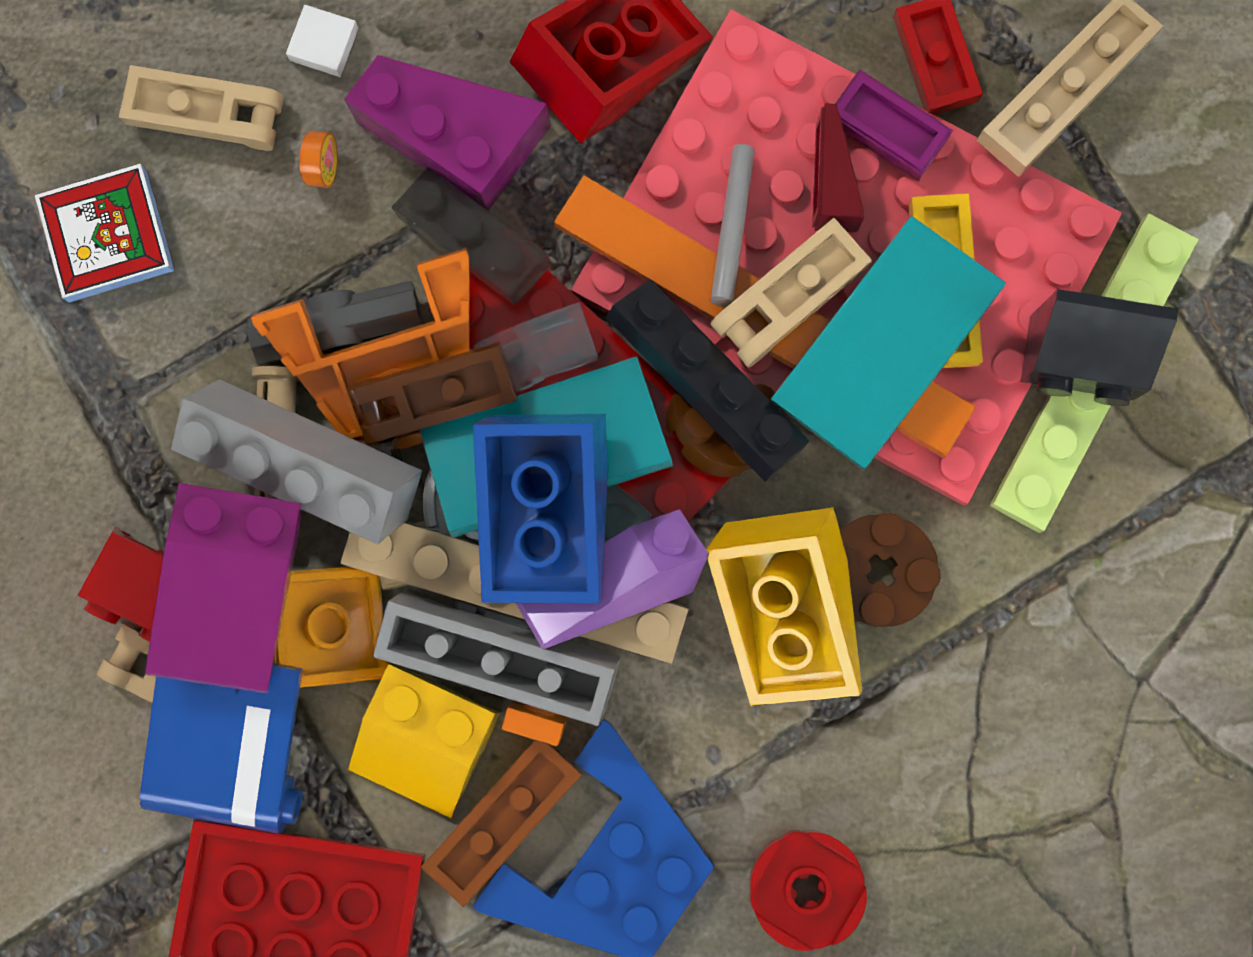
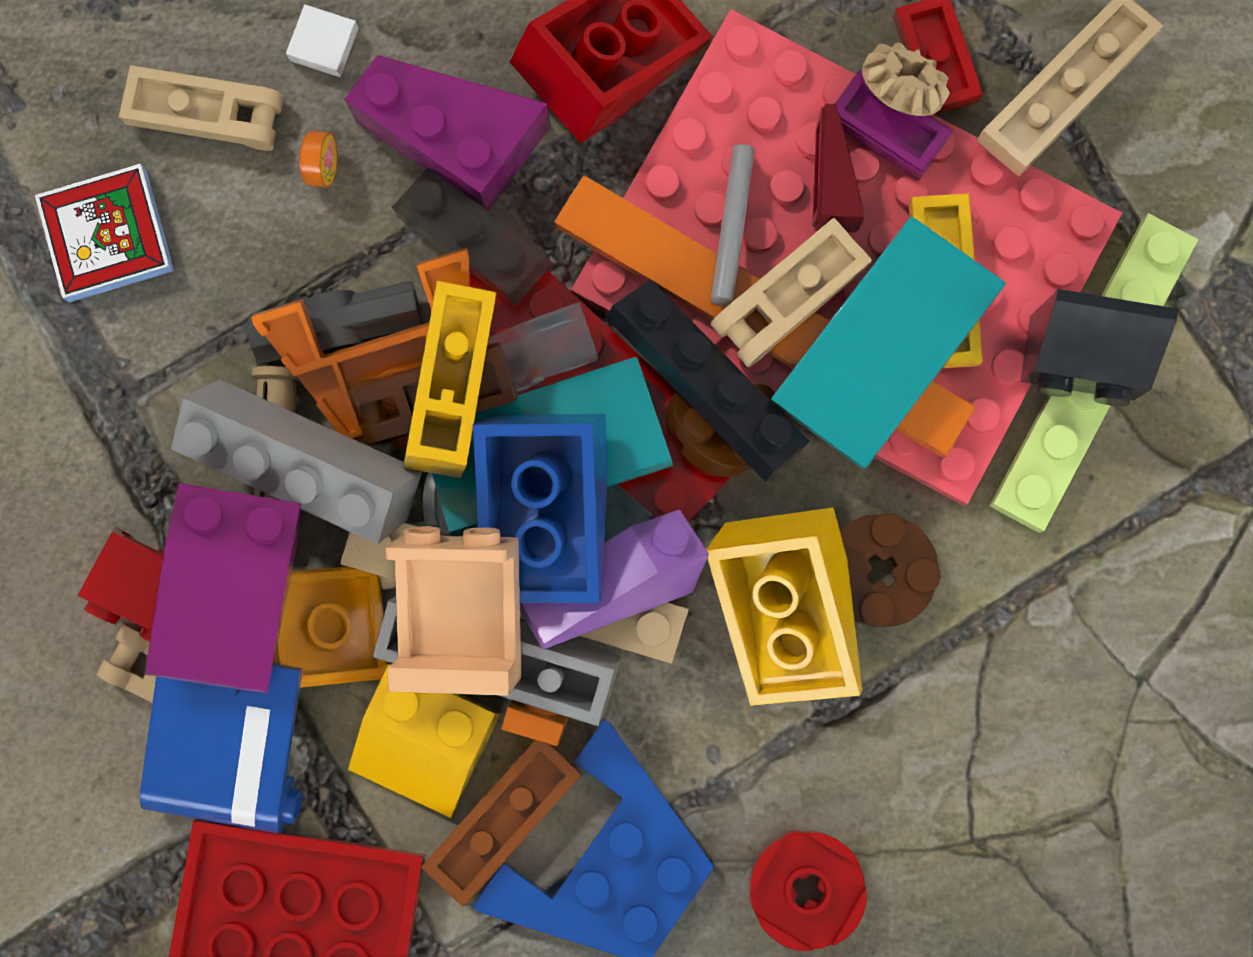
(449, 380): none -> yellow slope
(456, 612): none -> light nougat panel
(917, 91): none -> tan gear

